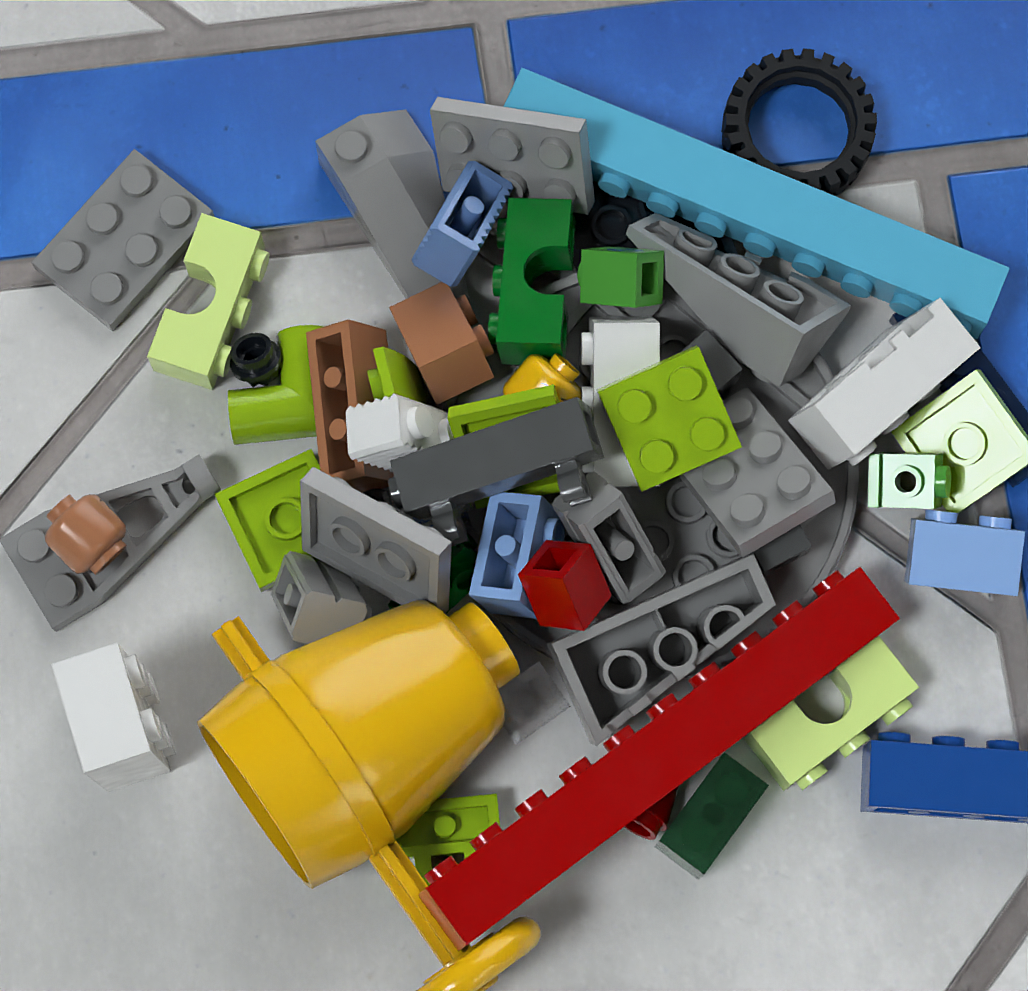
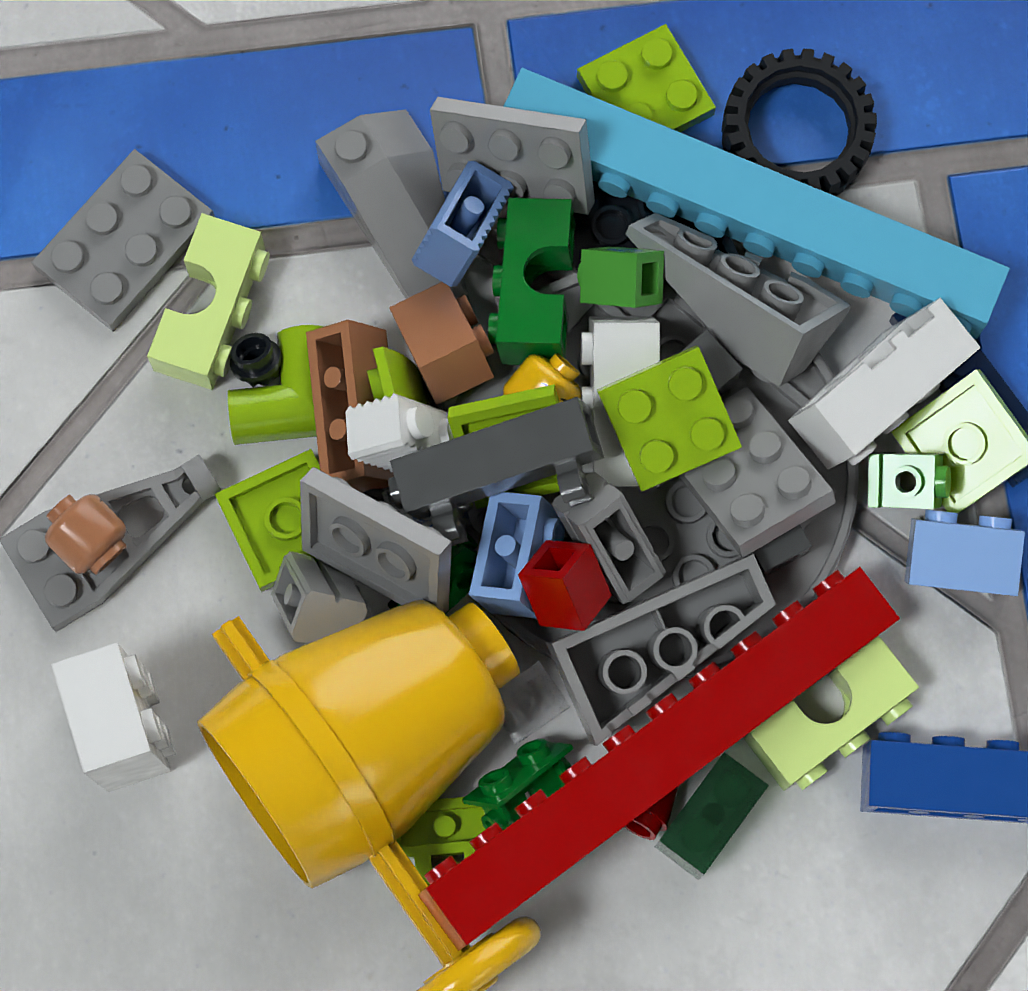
(533, 769): none -> green hinge
(650, 81): none -> lime plate

